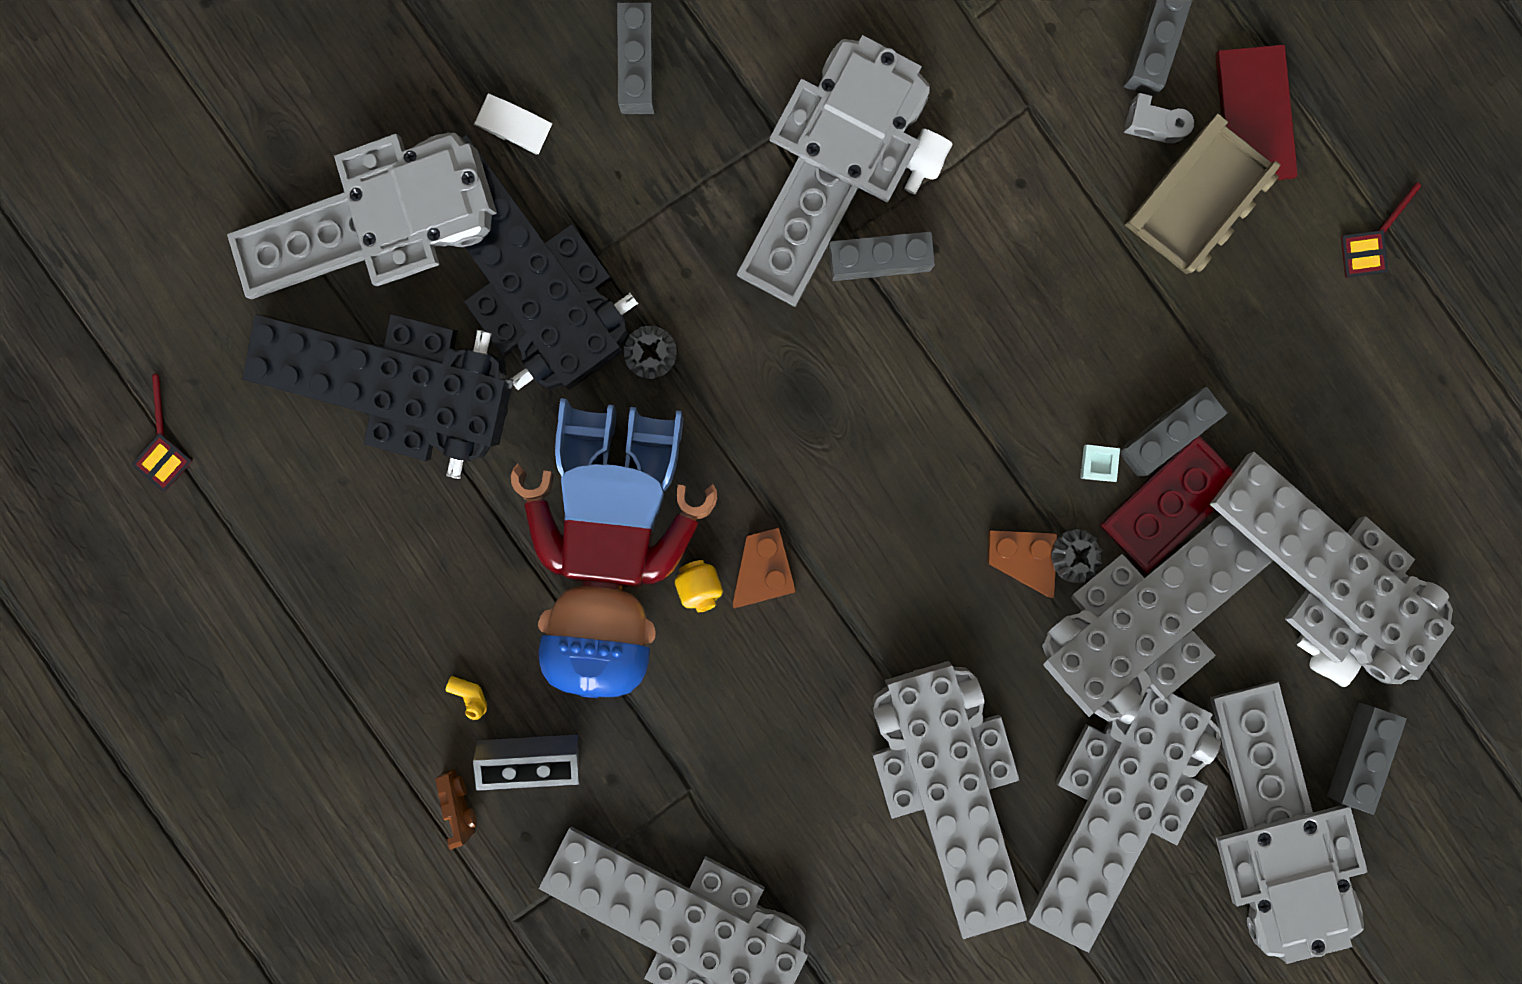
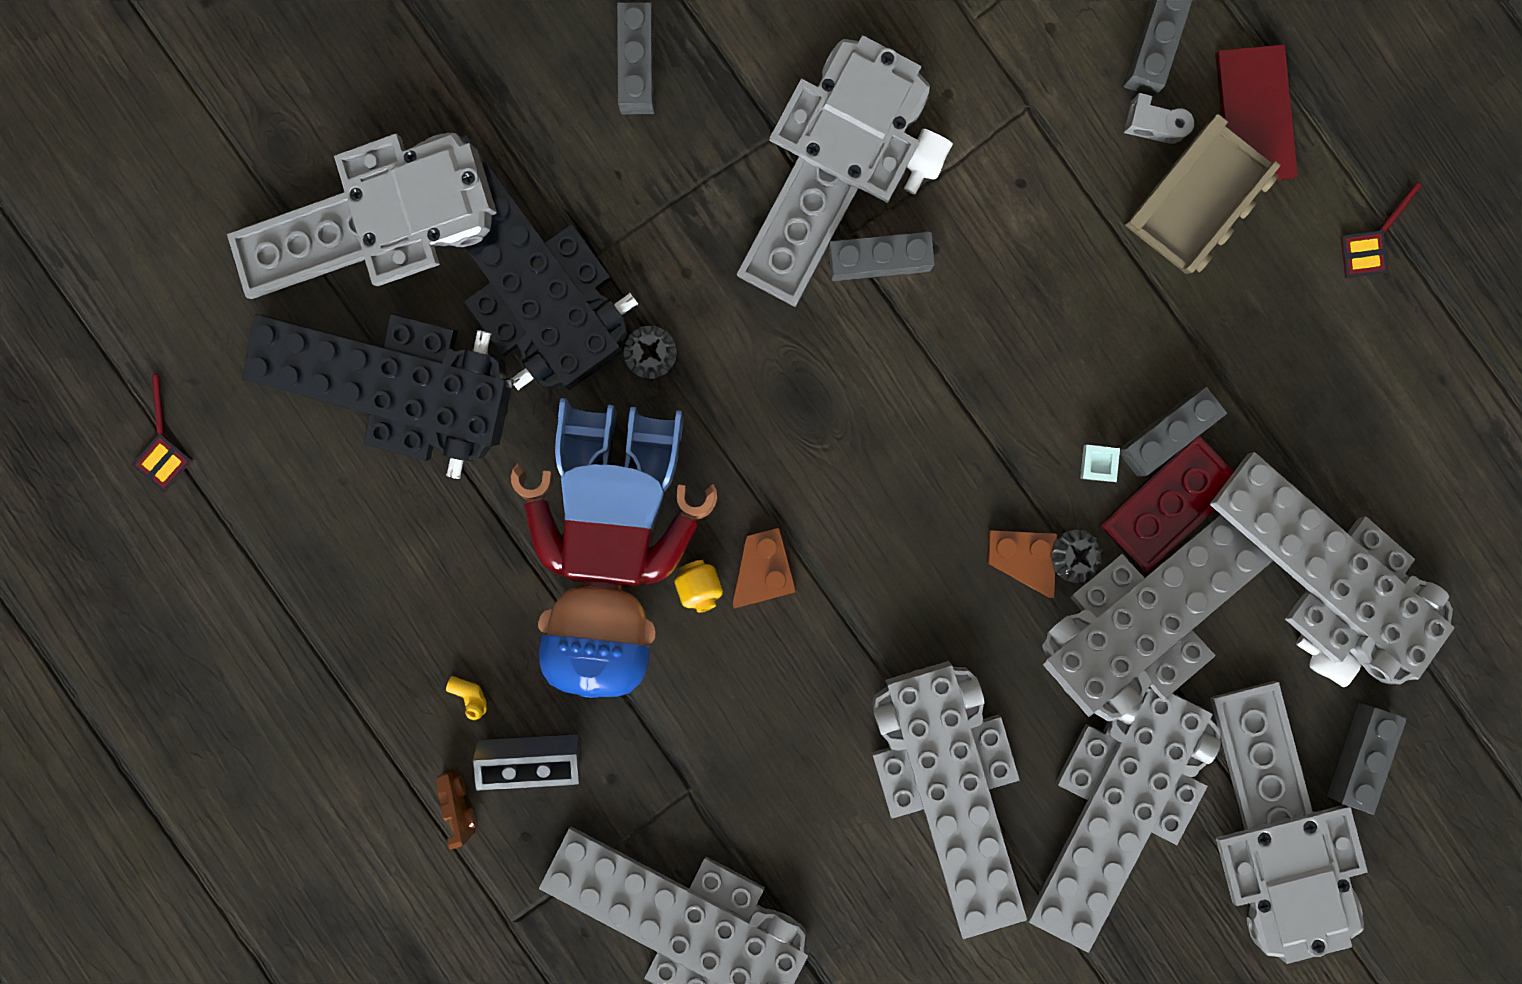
(513, 123): white slope -> none

